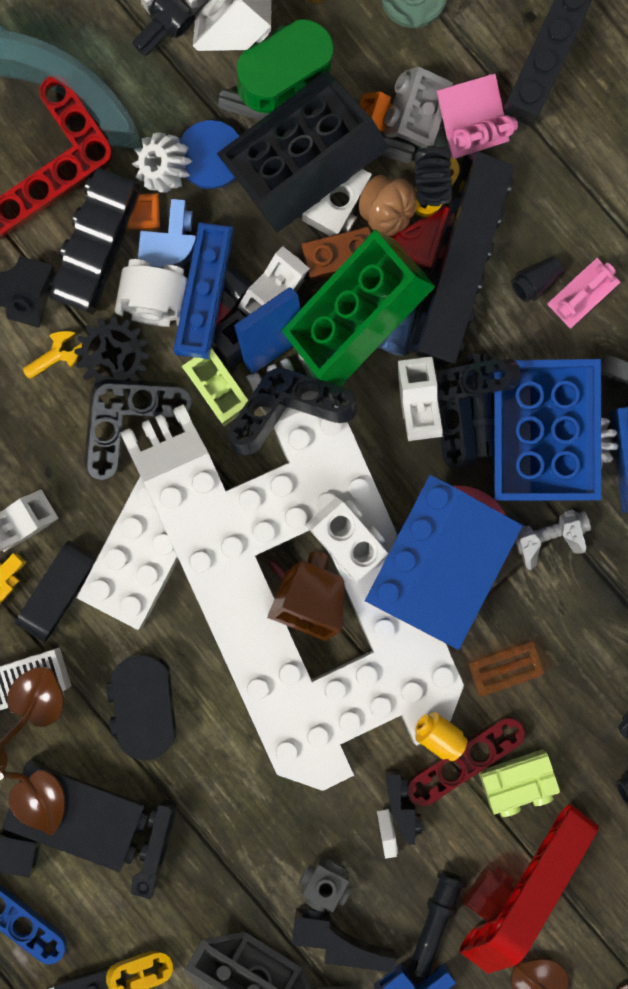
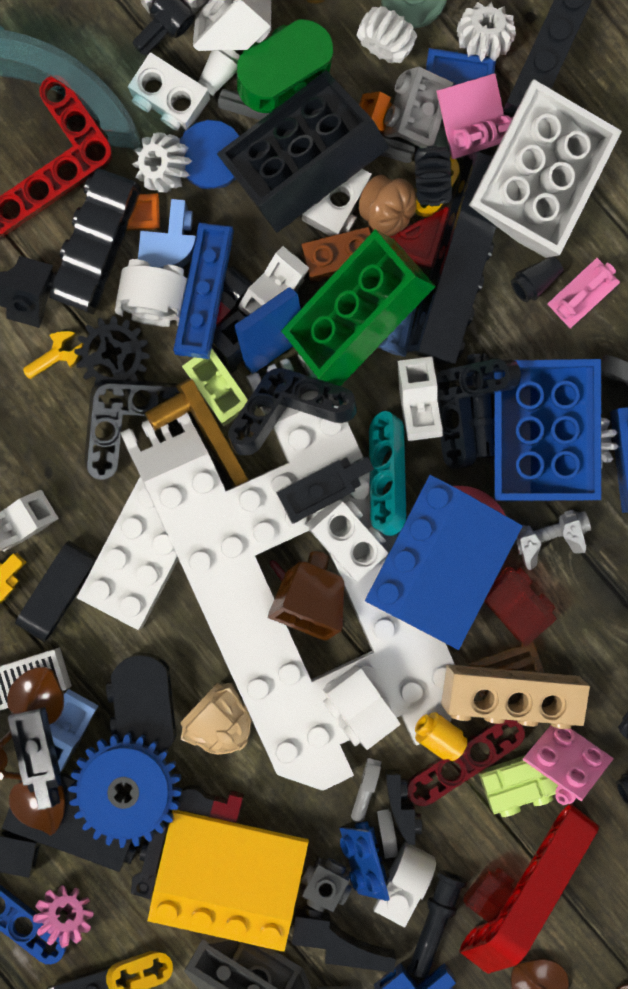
(36, 755): none -> hinge
(54, 905): none -> bright pink gear
(71, 726): none -> light blue brick
(119, 815): none -> blue gear
(174, 87): none -> white brick
(191, 401): none -> pearl gold piece
(197, 801): none -> leg
(218, 69): none -> white cone
(218, 721): none -> tan helmet
(228, 880): none -> yellow slope
(322, 487): none -> black hinge
(360, 707): none -> white brick
(366, 871): none -> blue hinge
(367, 787): none -> light grey bar
(386, 34): none -> white gear
(387, 510): none -> teal beam
(407, 883): none -> white brick
(458, 66): none -> blue tile
(464, 682): none -> tan brick
(486, 31): none -> white gear
(519, 606): none -> clear red brick
(544, 170): none -> white slope
(568, 762): none -> bright pink hinge

